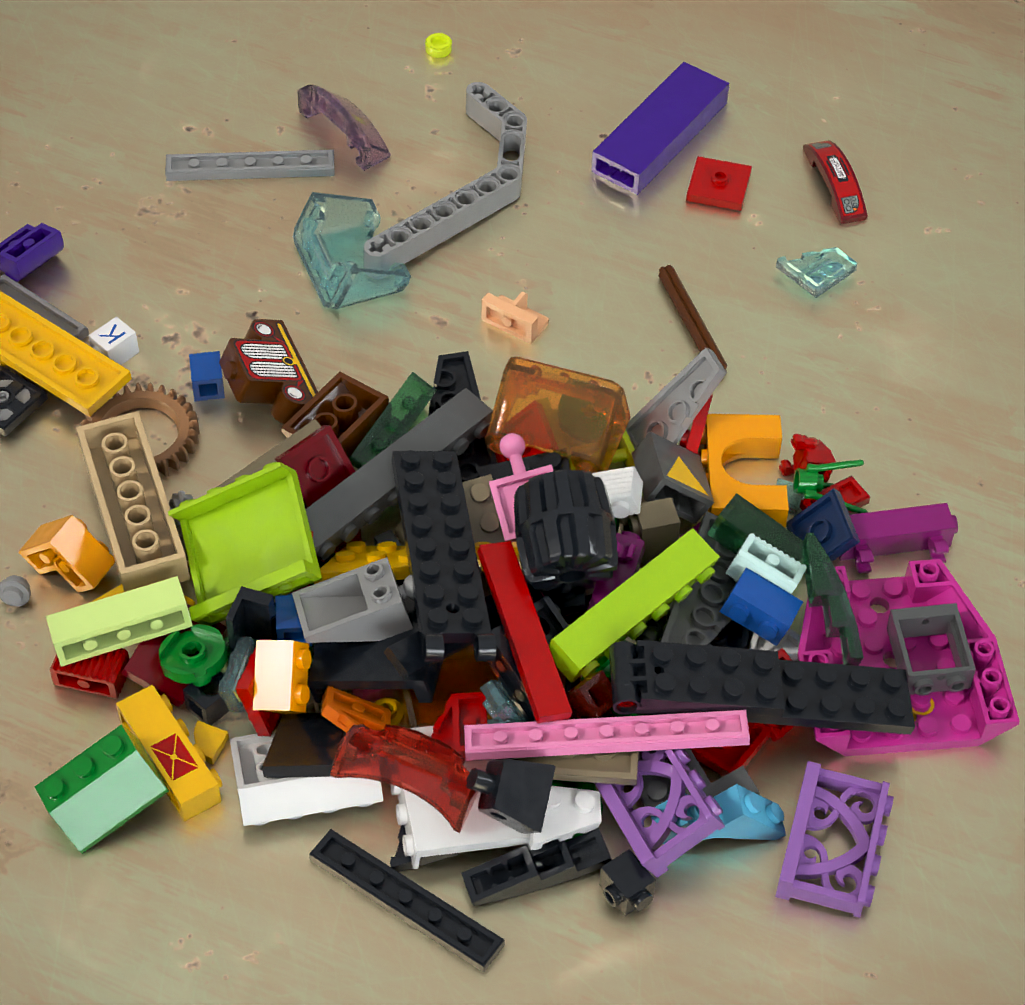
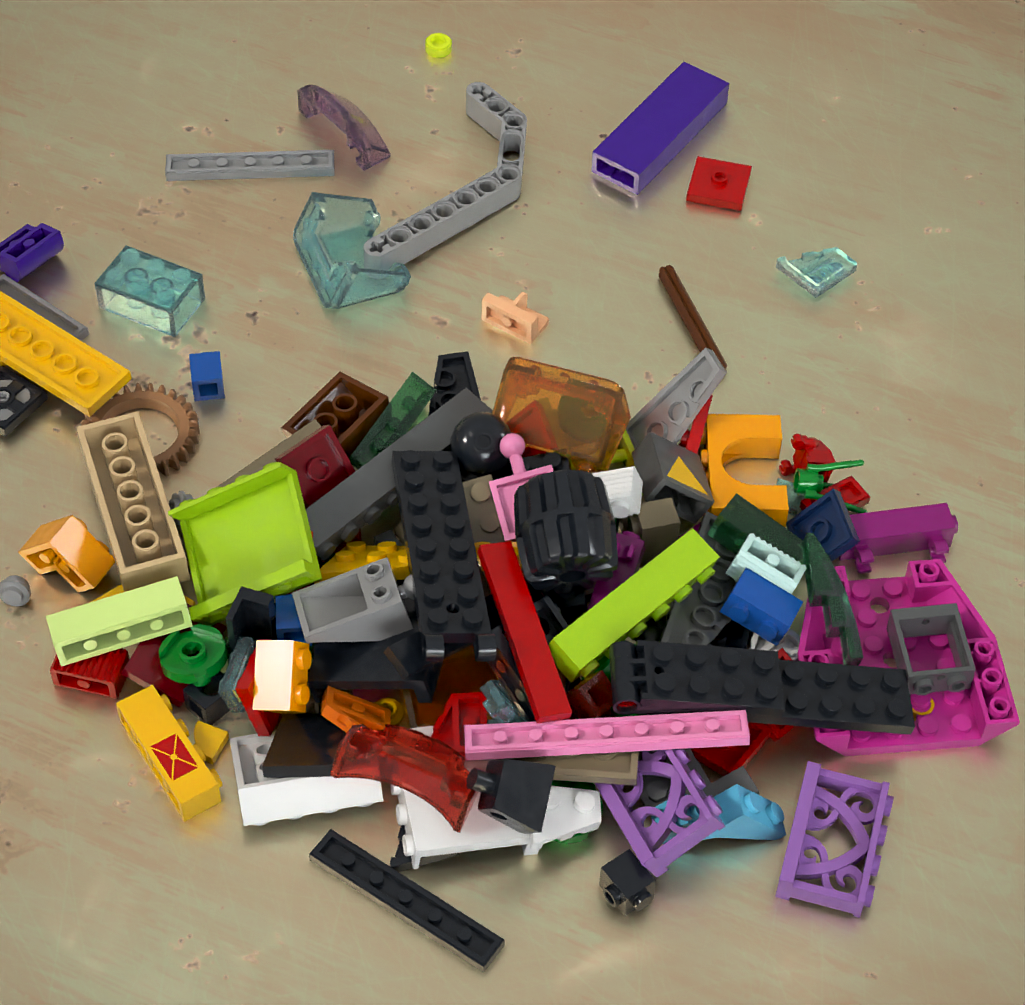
(102, 788): slope -> none
(115, 341): white brick -> none
(150, 290): none -> clear light blue brick
(268, 369): brick -> none
(478, 441): none -> black cylinder
(534, 870): black slope -> none
(840, 179): slope -> none

